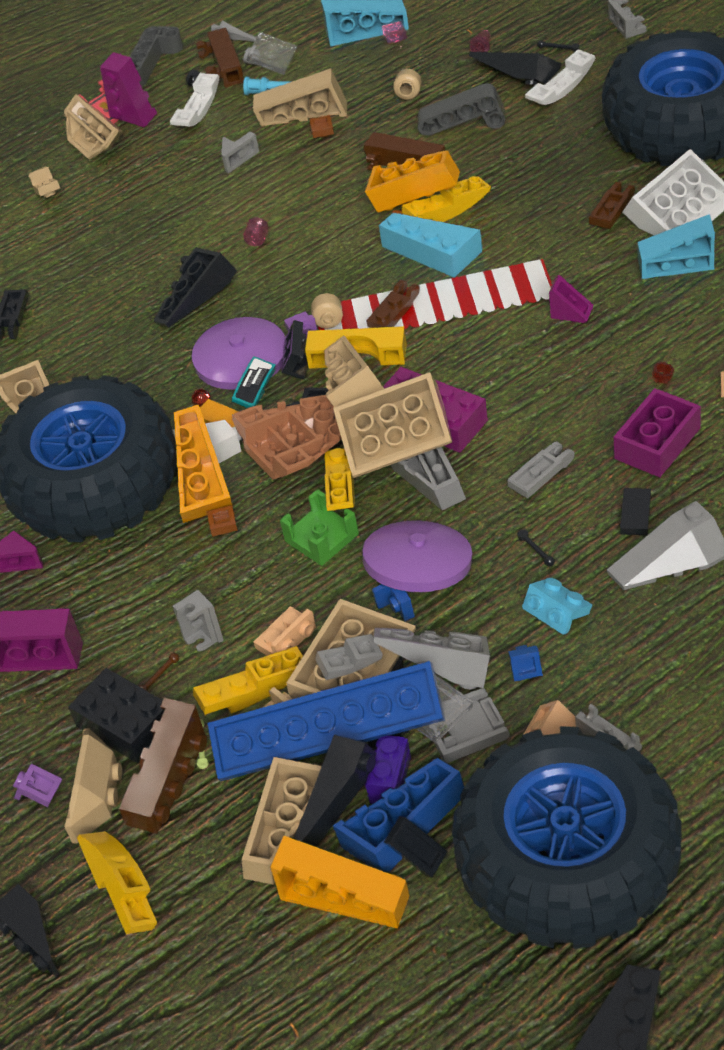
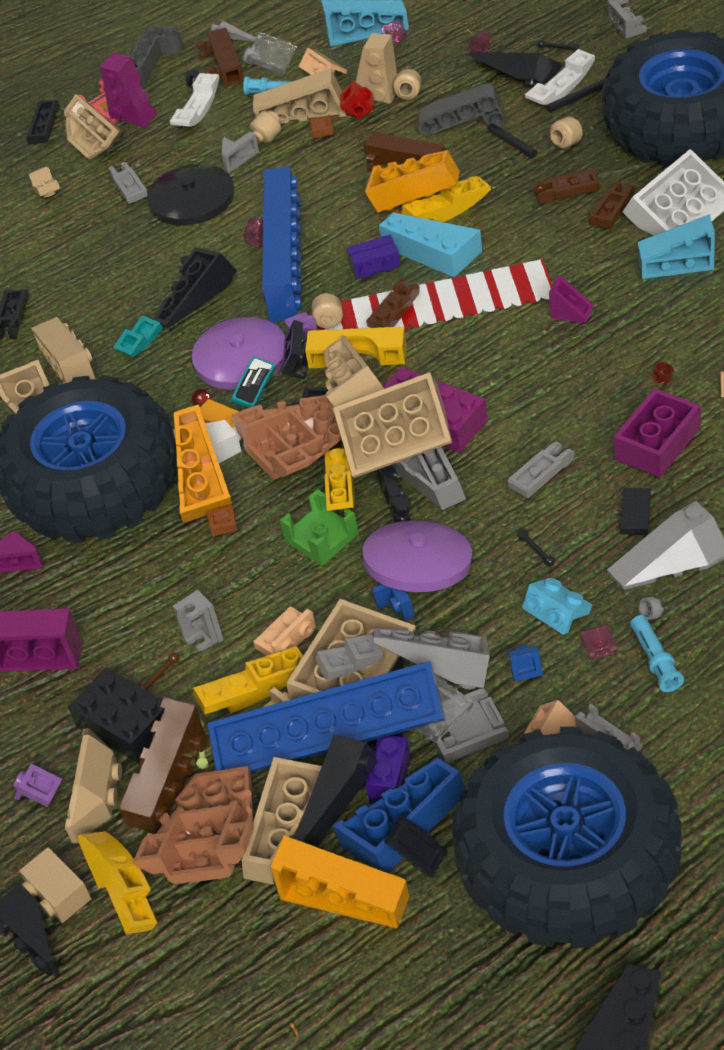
(42, 122): none -> black tile
(54, 885): none -> tan brick
(63, 350): none -> tan wedge
(128, 183): none -> light grey hinge
(139, 338): none -> teal slope
(190, 194): none -> black dish
(205, 830): none -> nougat wedge
(266, 126): none -> tan head
(281, 244): none -> blue brick
(315, 62): none -> light nougat panel
(357, 100): none -> red brick
(373, 257): none -> dark purple brick
(378, 67): none -> tan wedge
(393, 494): none -> black hinge
(512, 140): none -> black bar
(566, 132): none -> tan head
(566, 186): none -> reddish brown hinge
(575, 96): none -> black bar
(598, 642): none -> clear pink plate
(653, 603): none -> light grey hinge
(660, 662): none -> medium azure pin

